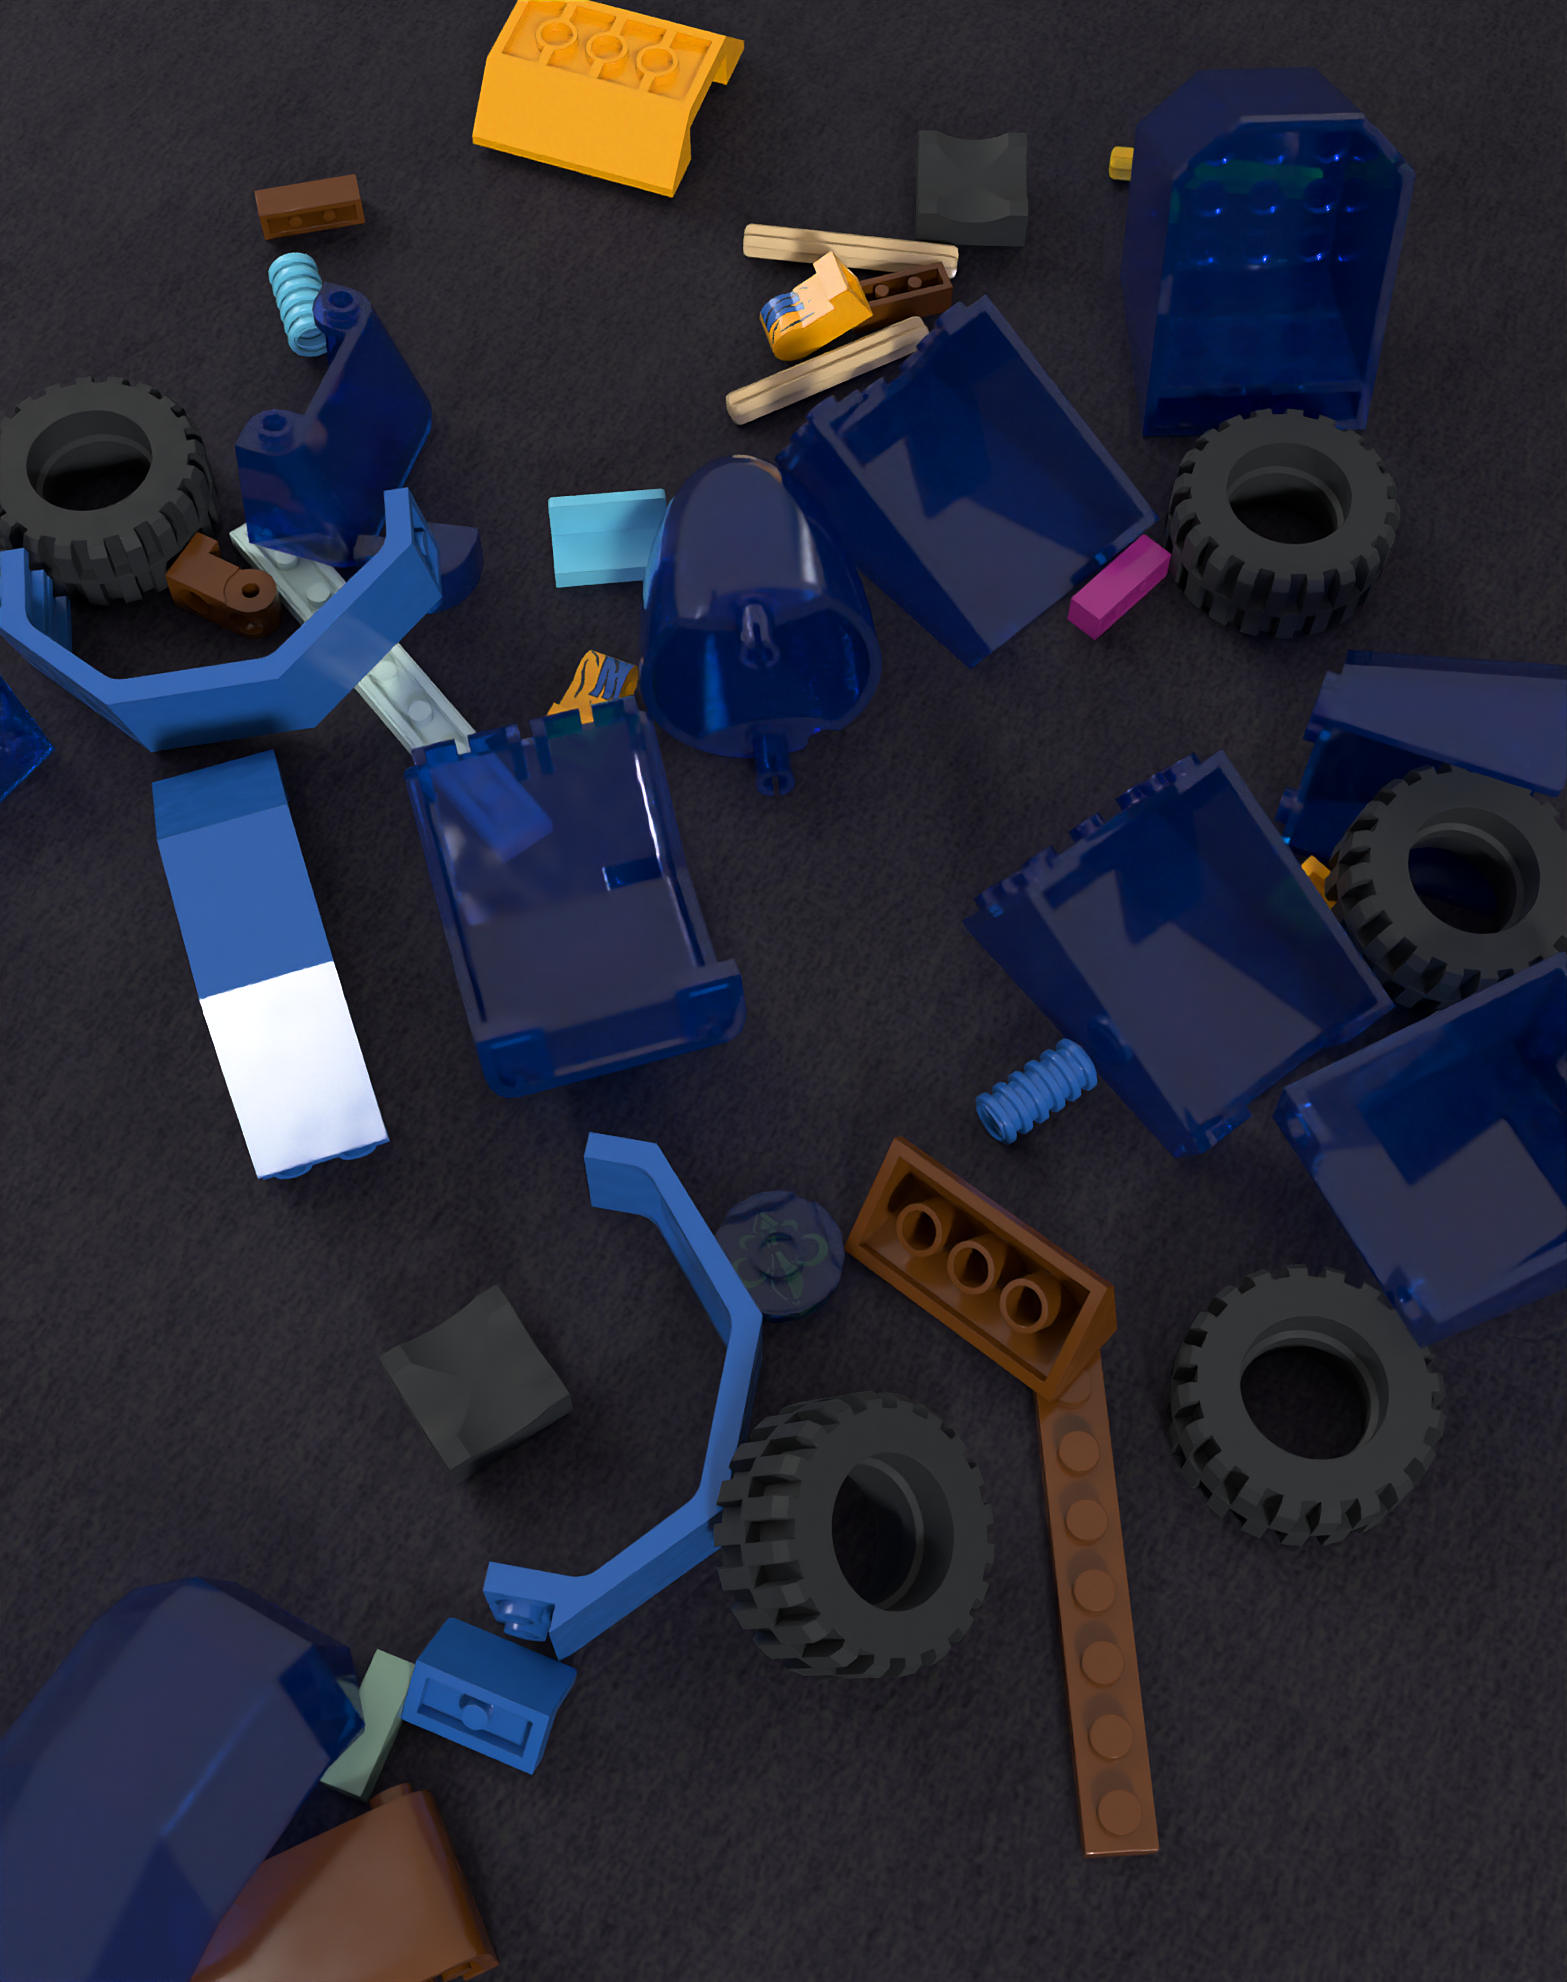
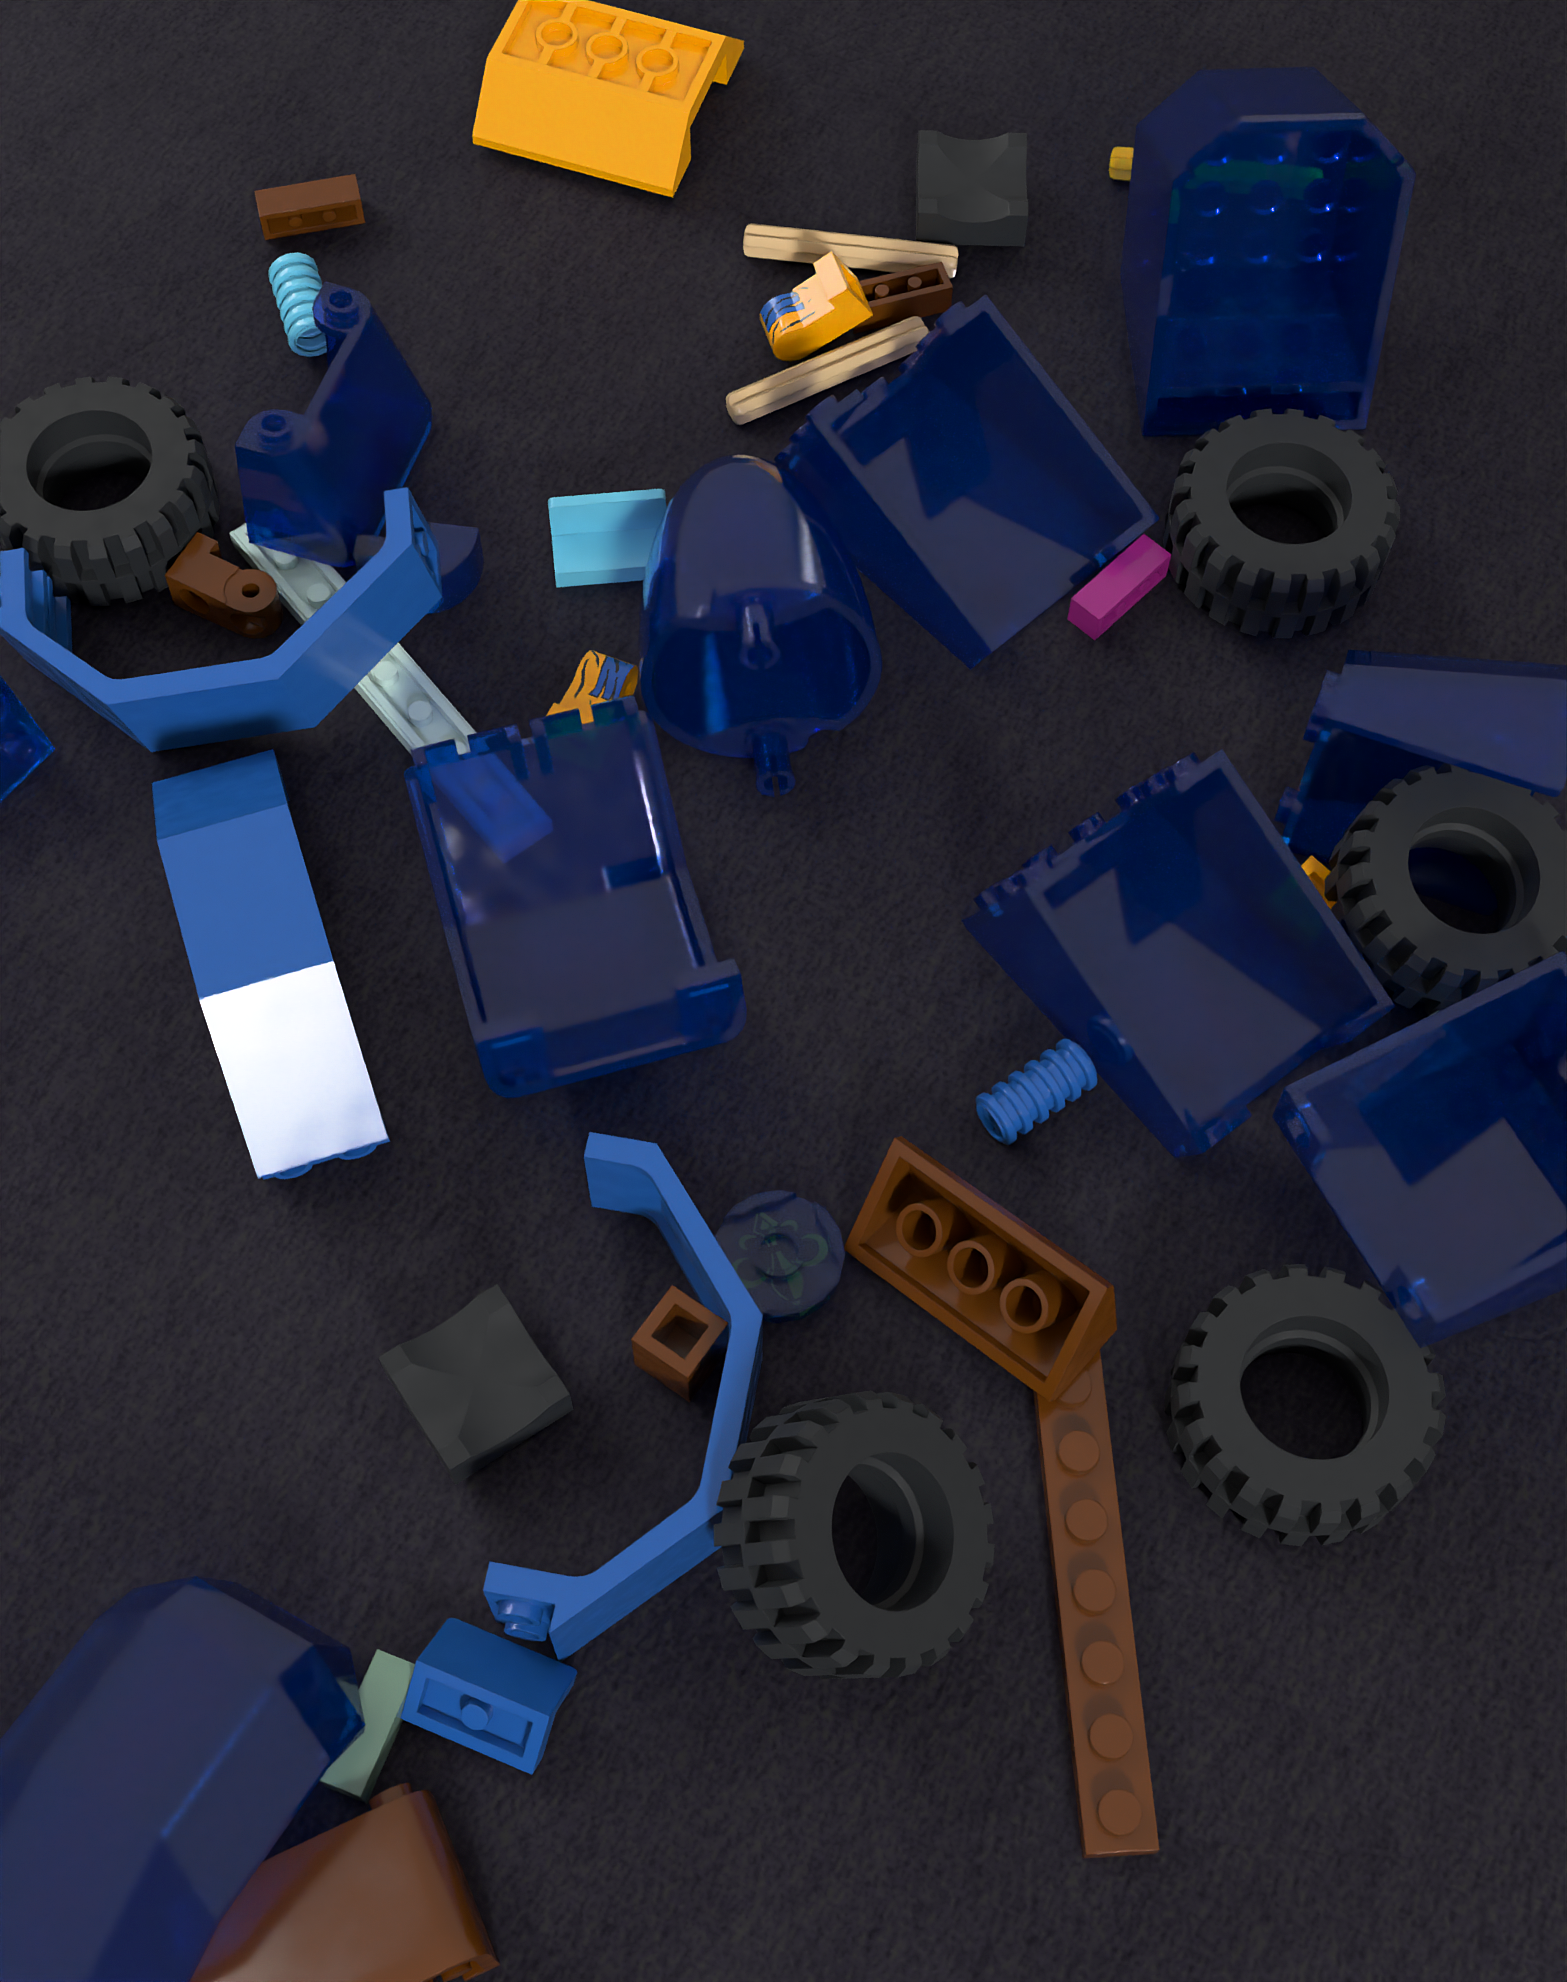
(680, 1343): none -> reddish brown brick

